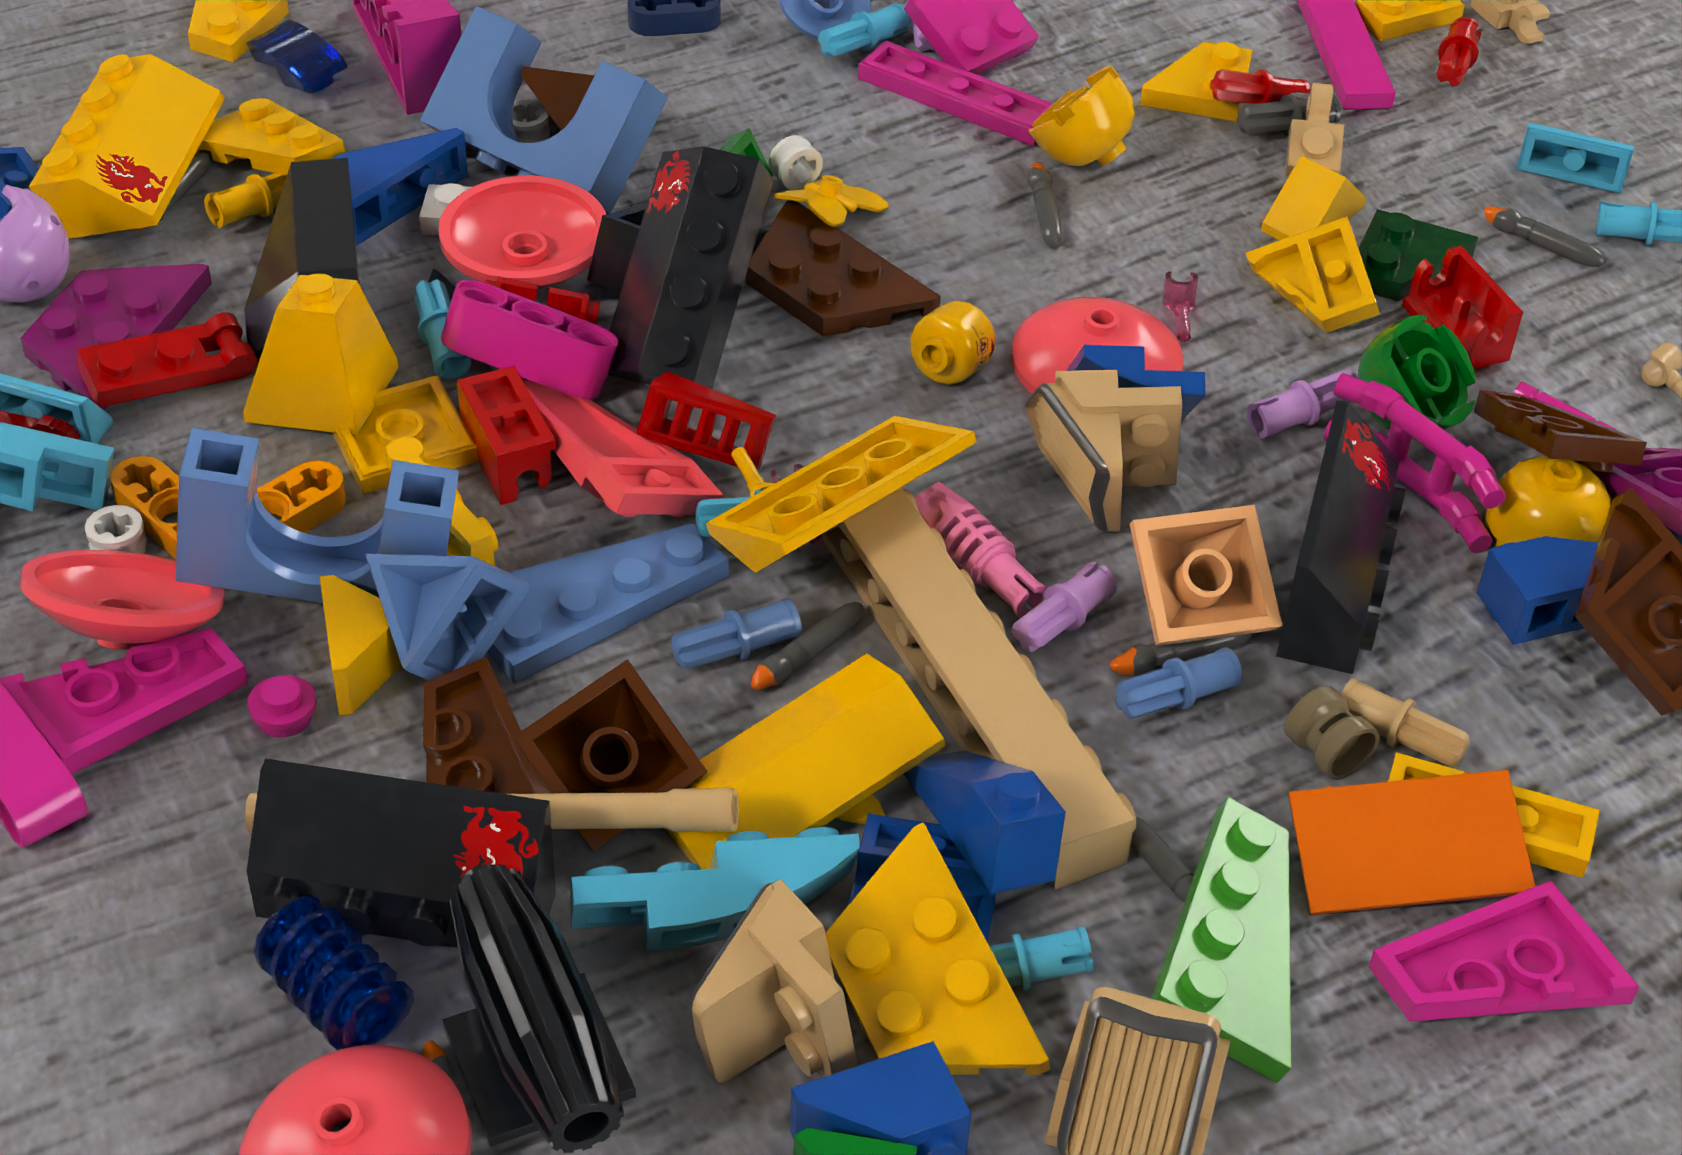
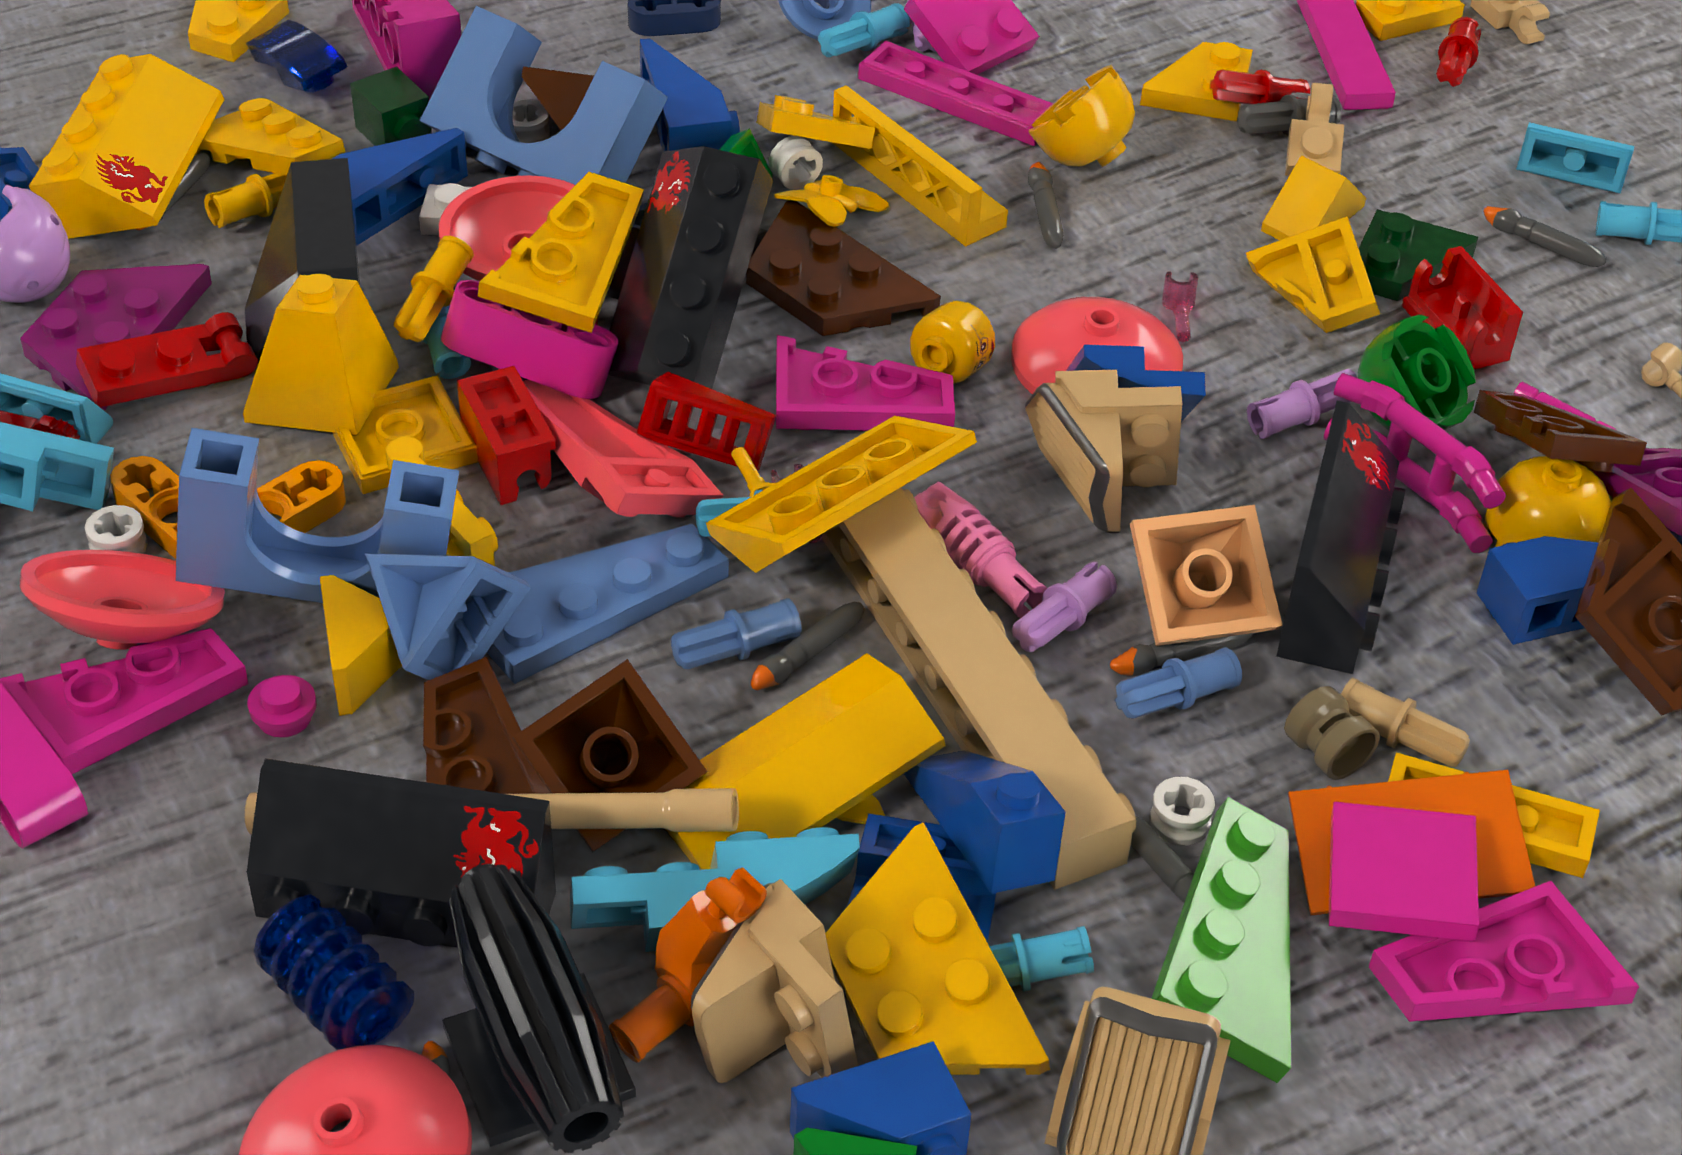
(388, 107): none -> dark green brick
(433, 288): none -> yellow axle
(571, 257): none -> yellow wing
(683, 956): none -> orange arm
(694, 108): none -> blue slope
(797, 118): none -> yellow wing
(849, 395): none -> dark pink wing
(920, 173): none -> yellow fence
(1182, 793): none -> white bush
(1403, 871): none -> dark pink tile

